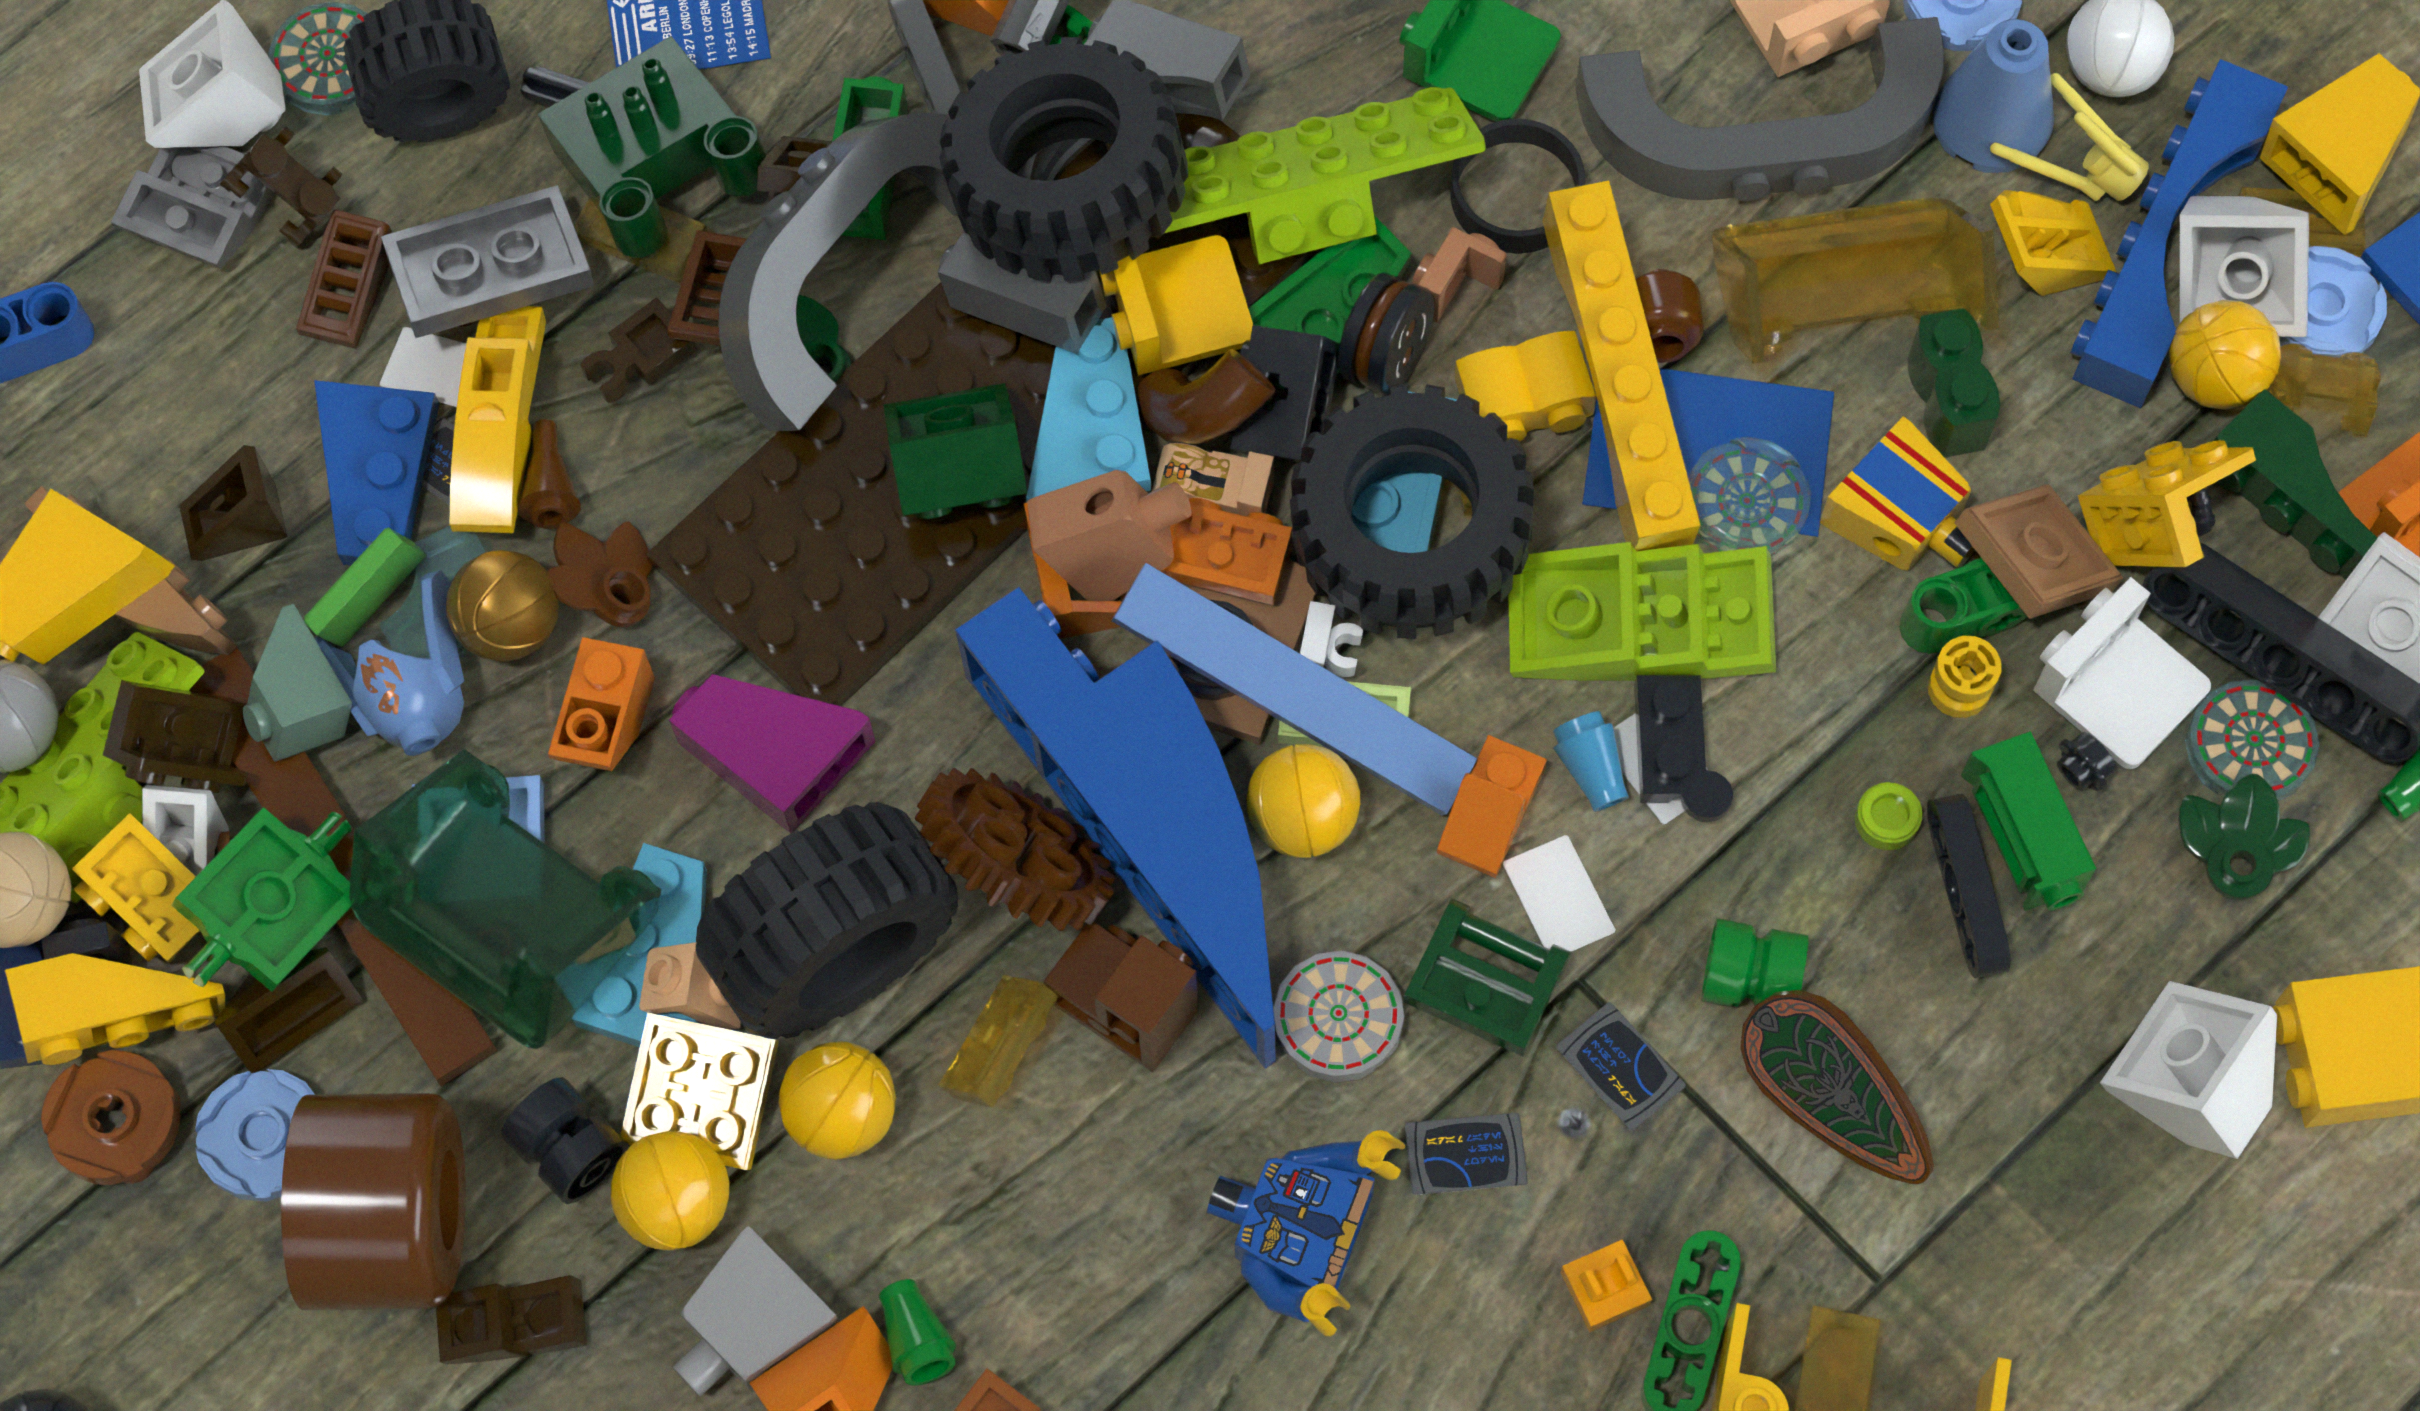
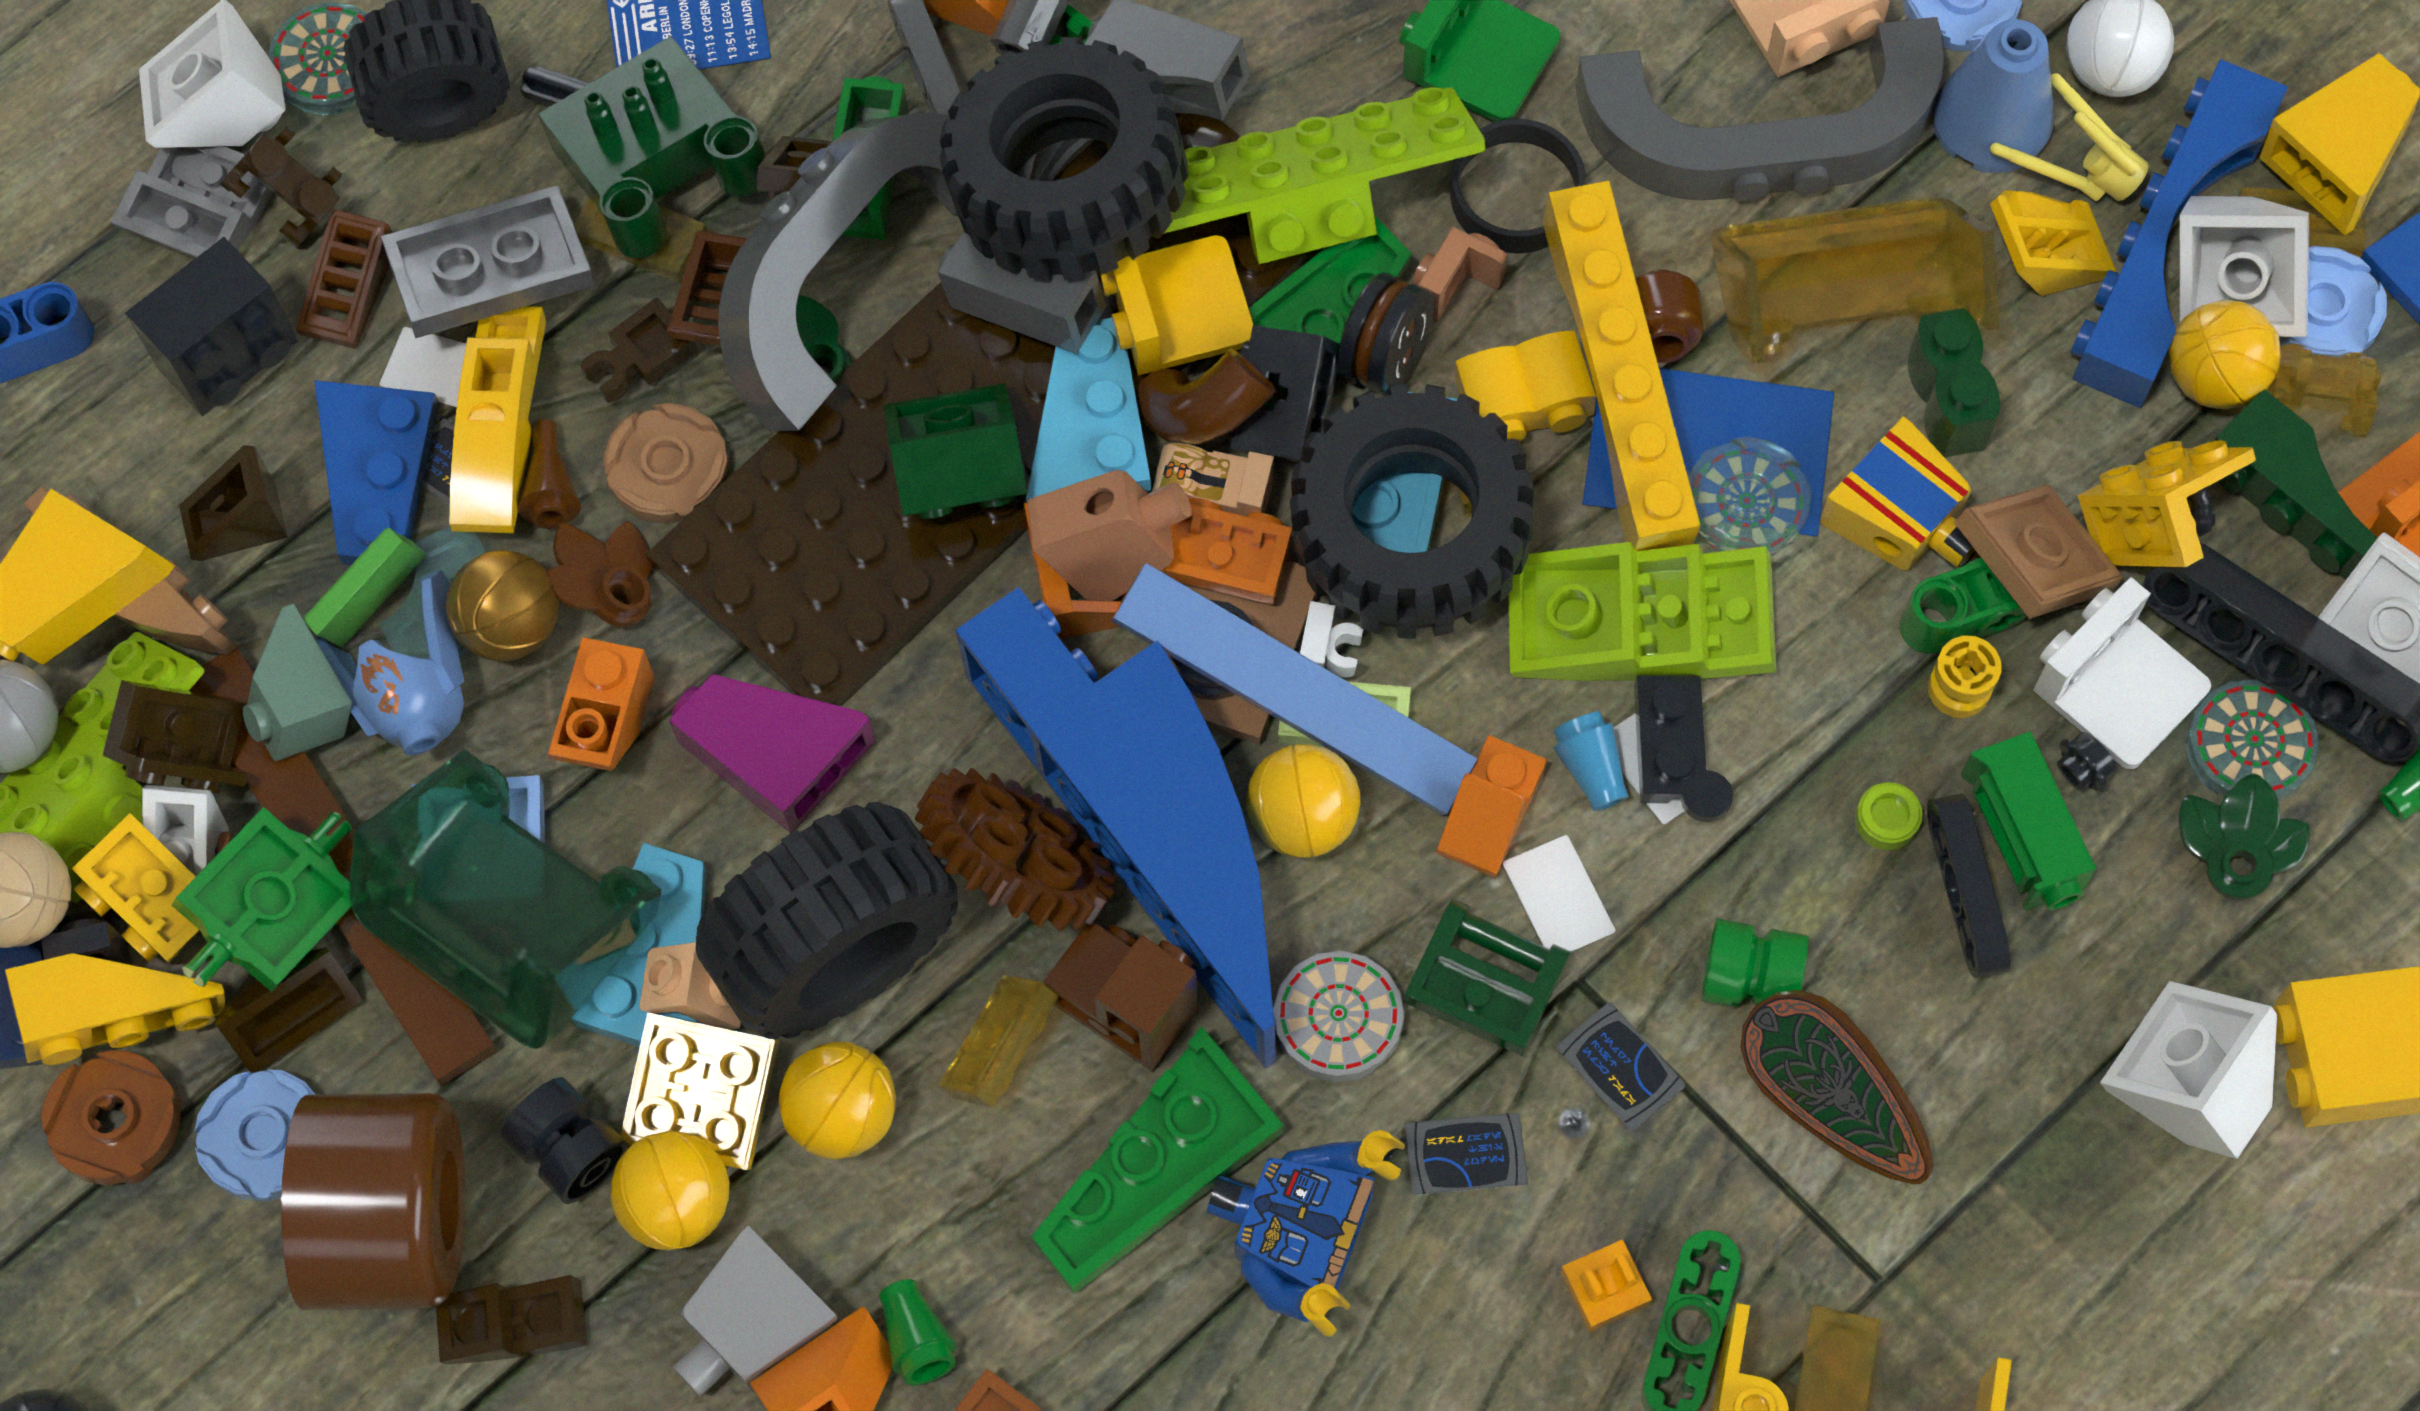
(213, 326): none -> black brick
(665, 462): none -> medium nougat tile
(1169, 1154): none -> green wing

